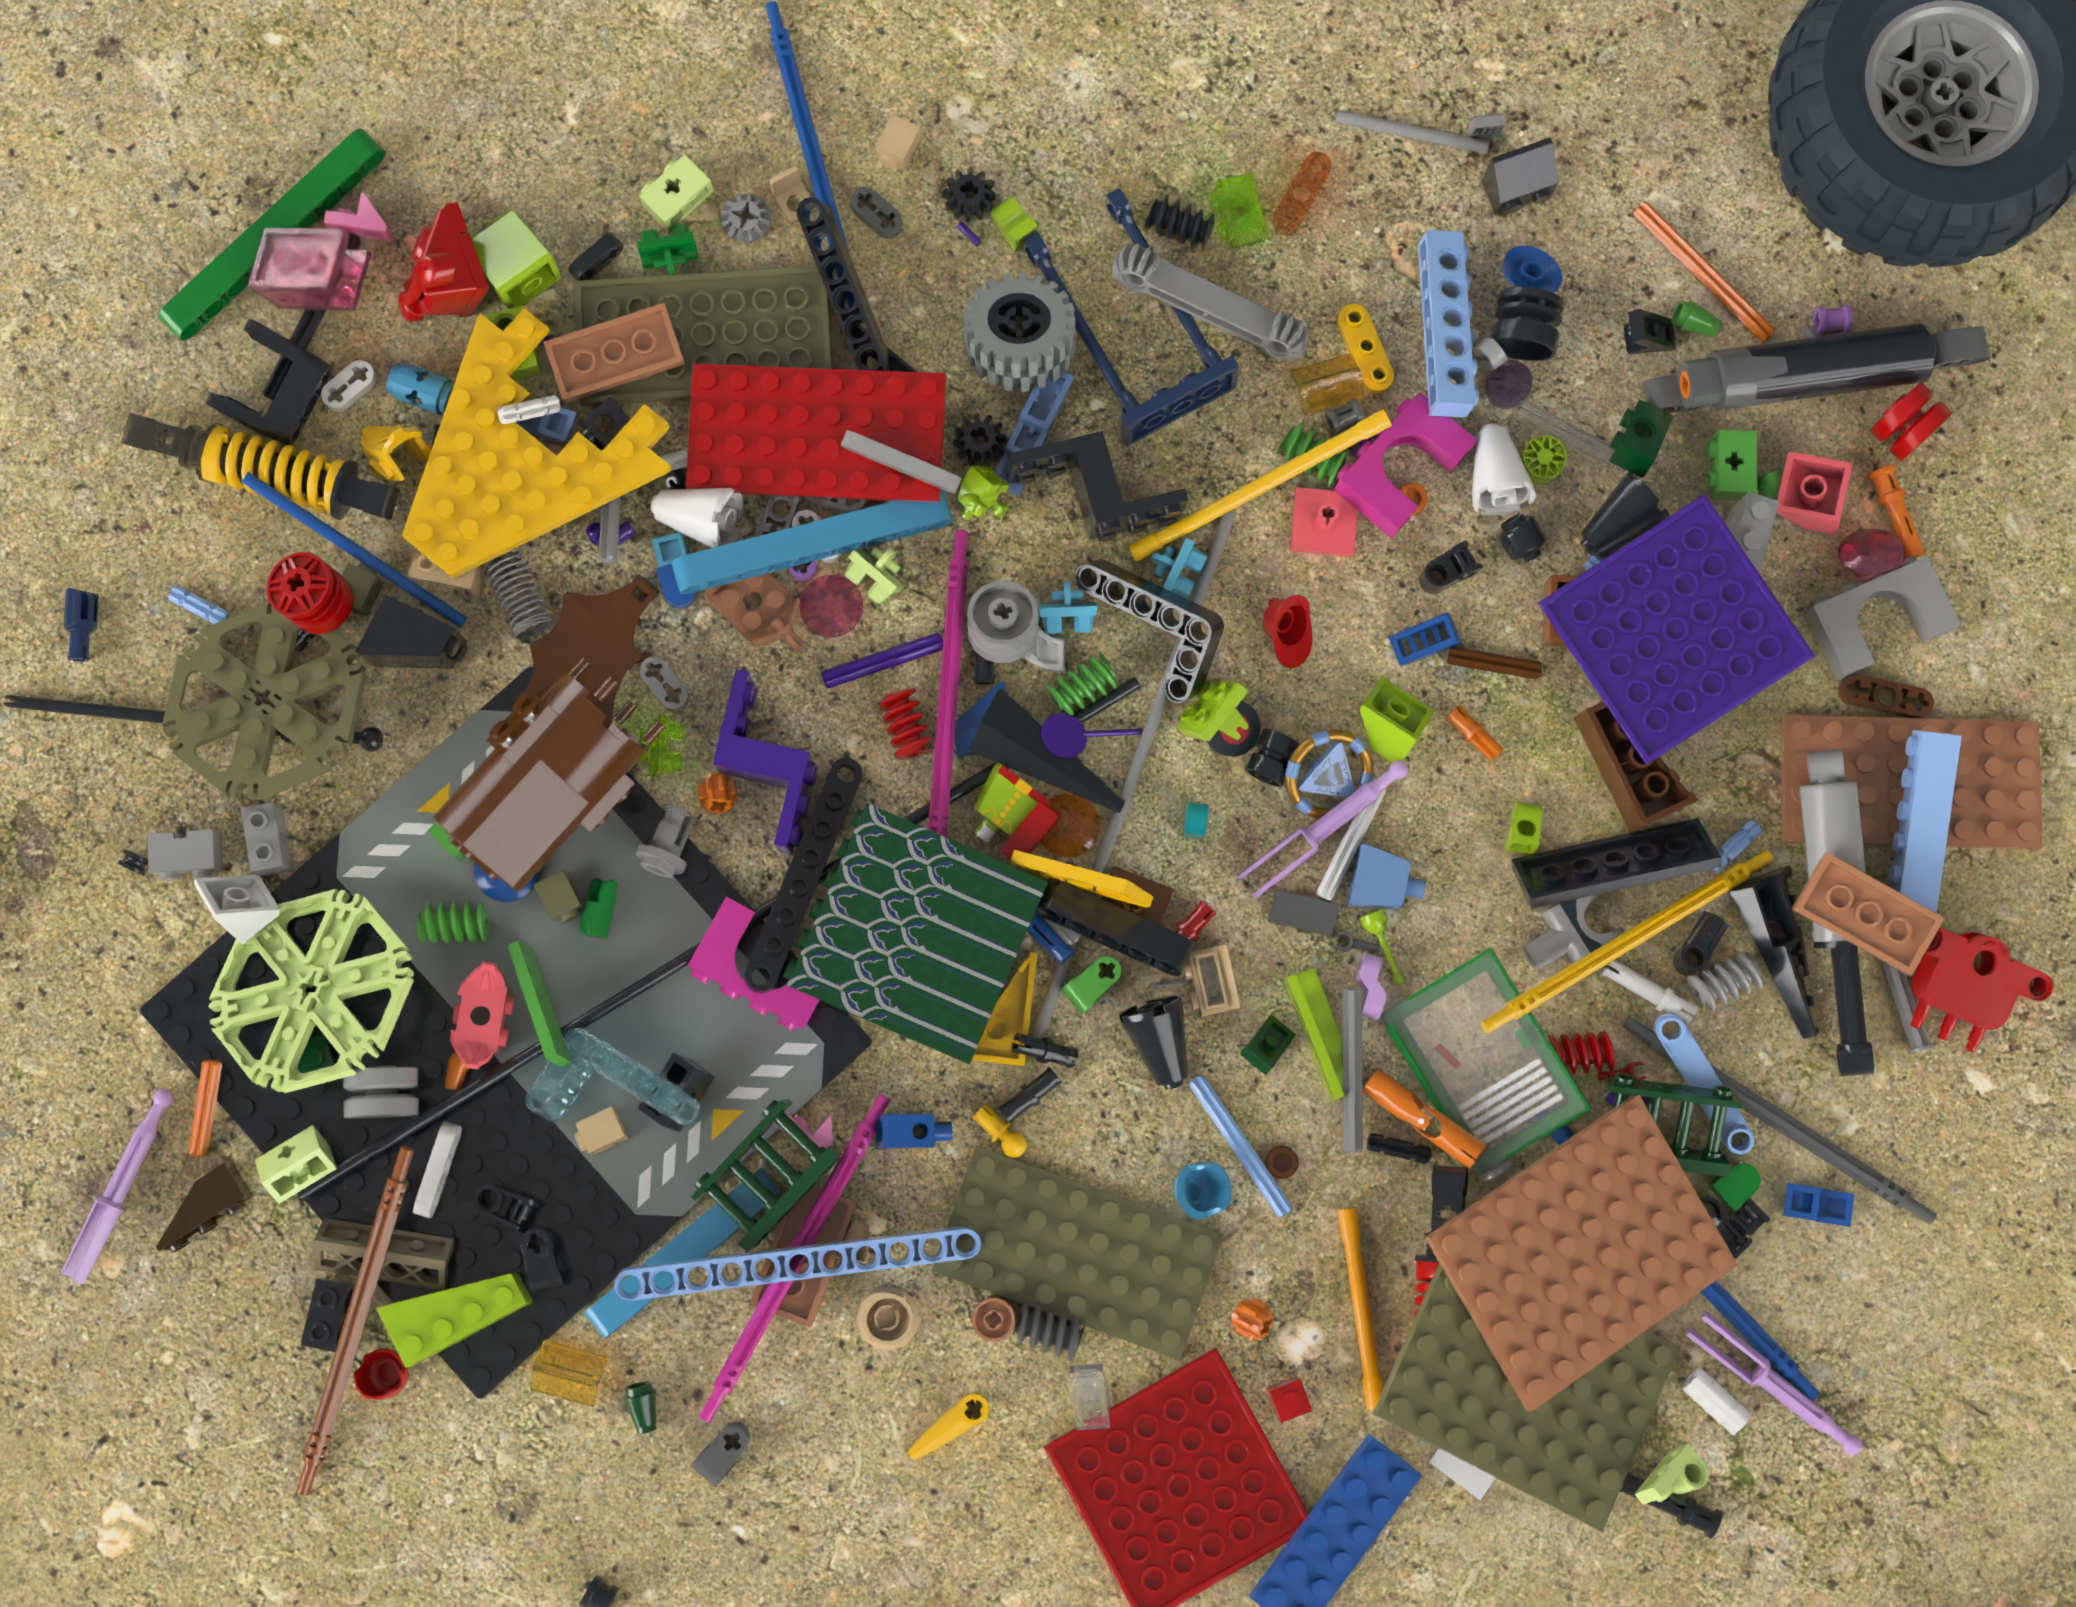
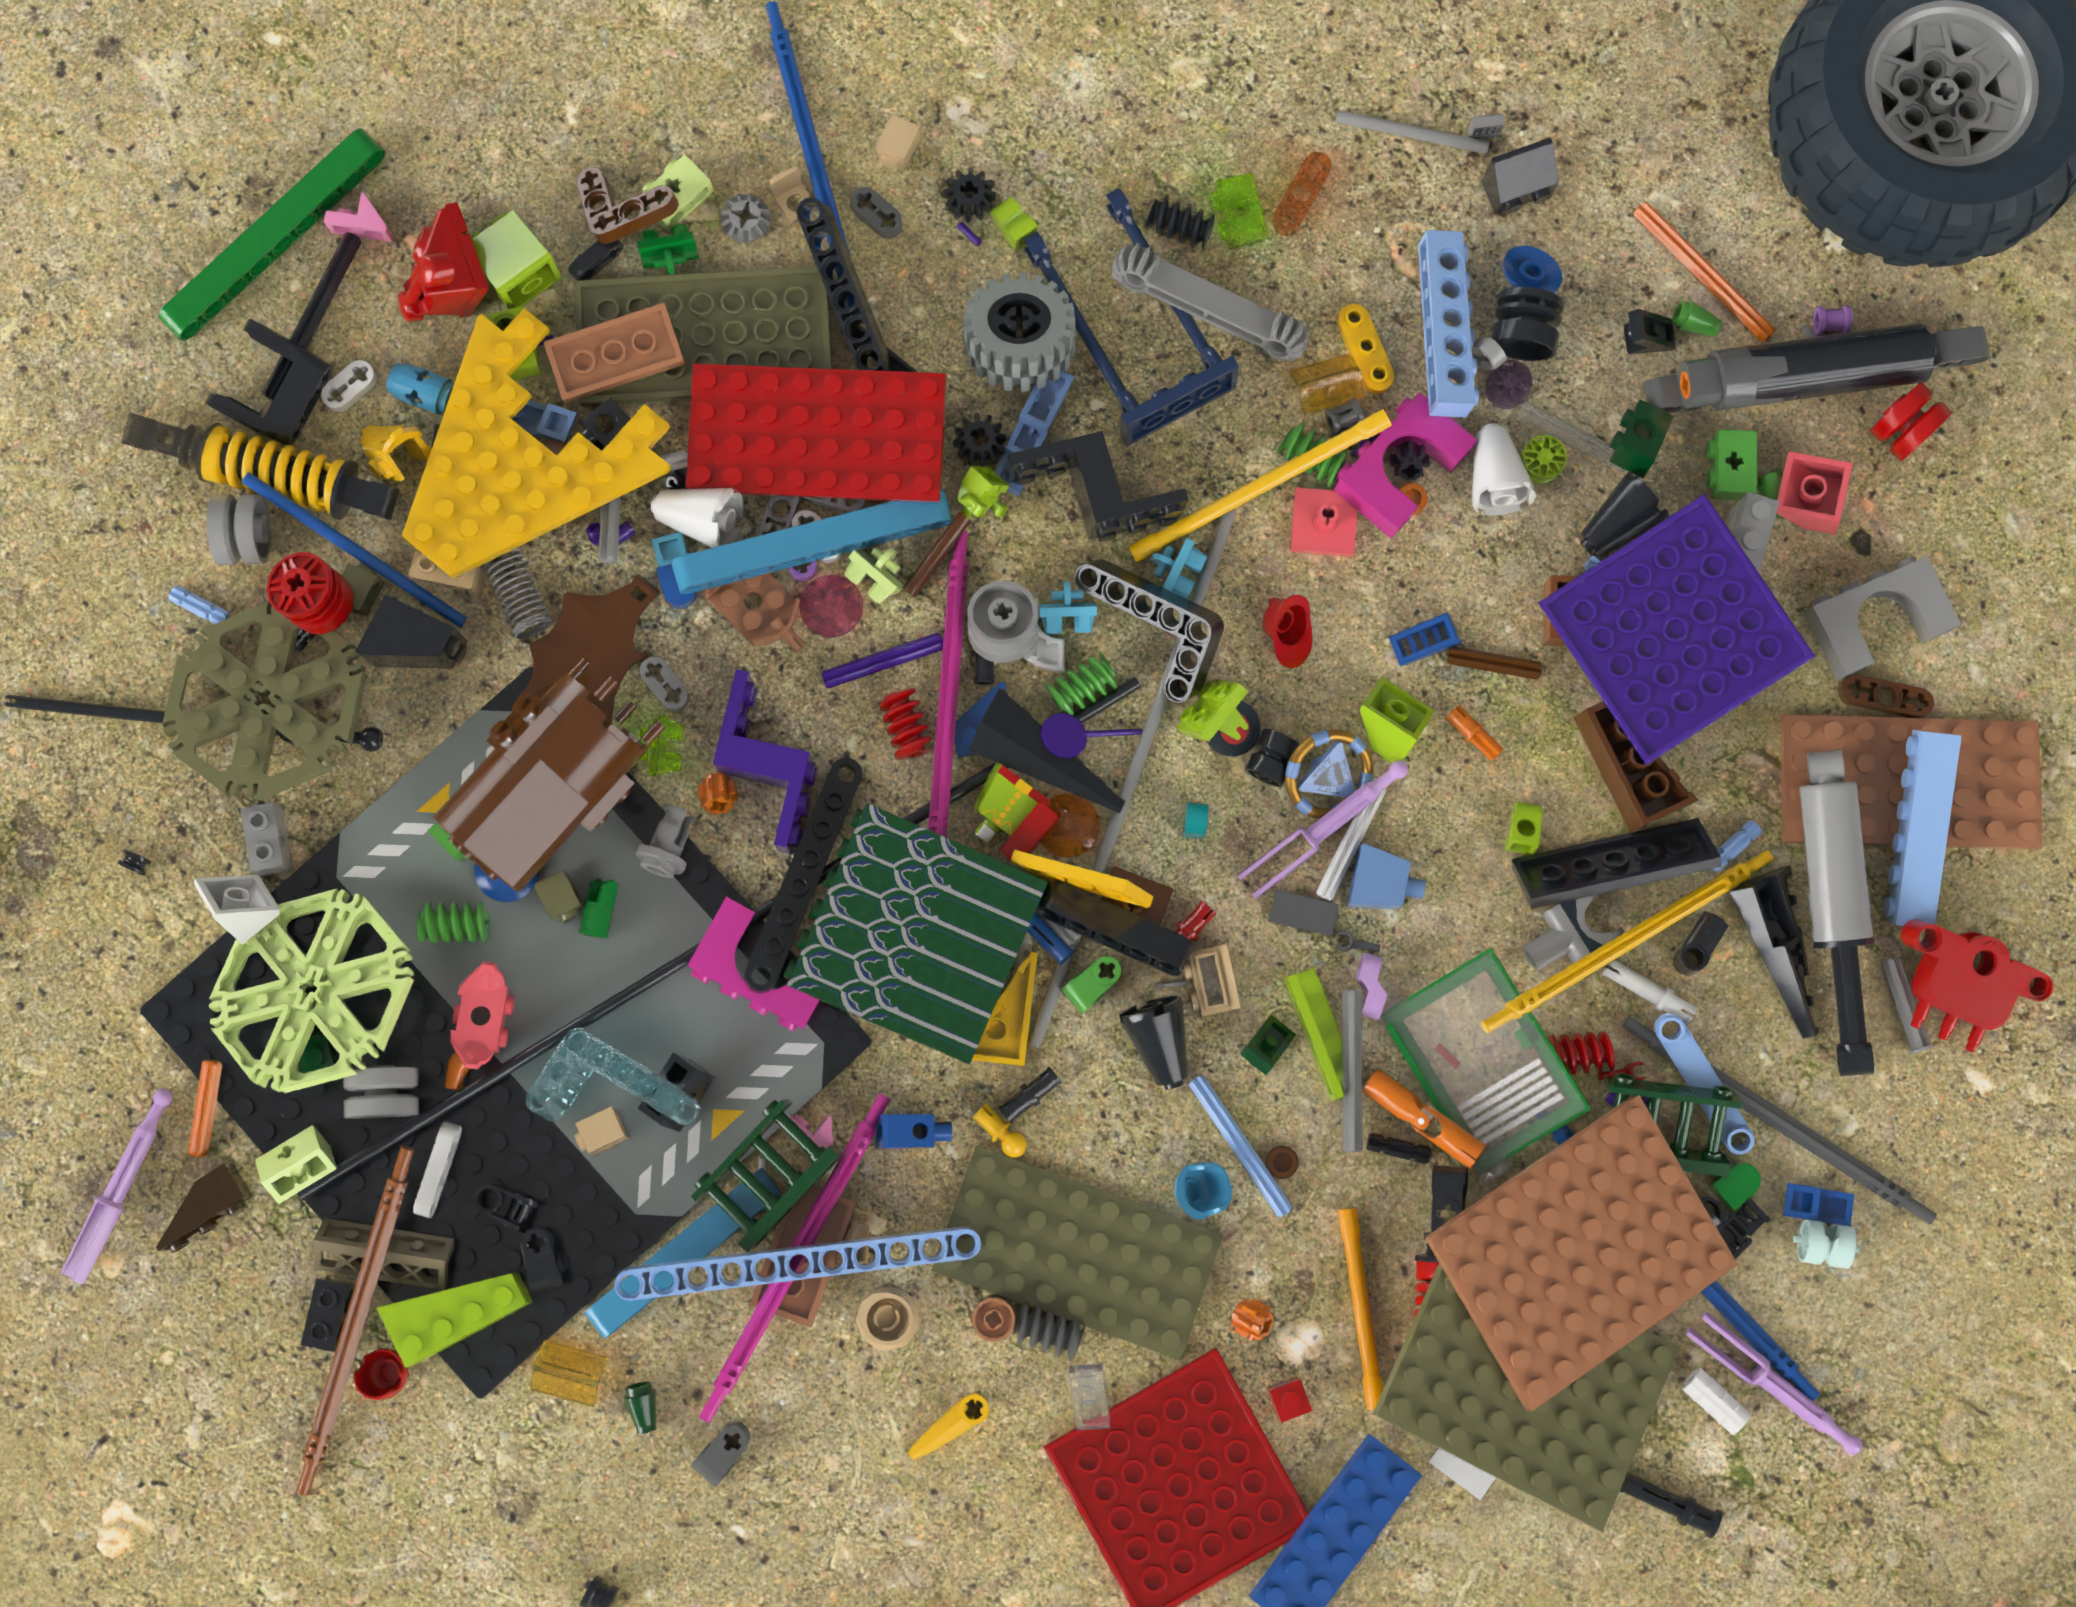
(80, 621): dark blue arm -> none
(196, 854): light grey brick -> none
(238, 529): none -> light grey wheel
(309, 269): clear pink torso -> none
(528, 409): white axle -> none
(539, 1004): bright green tile -> none
(611, 213): none -> reddish brown beam
(900, 461): light grey beam -> none
(936, 554): none -> reddish brown piece
(1044, 1050): black pin -> none
(1376, 923): lime hinge -> none
(1409, 460): none -> black gear
(1454, 566): black piece -> none
(1521, 537): black head -> none
(1676, 1473): yellowish green plate -> none
(1725, 980): light grey piece -> none
(1831, 1244): none -> light aqua wheel
(1868, 913): nougat plate -> none
(1871, 552): clear pink dish -> none
(1893, 499): orange pin -> none

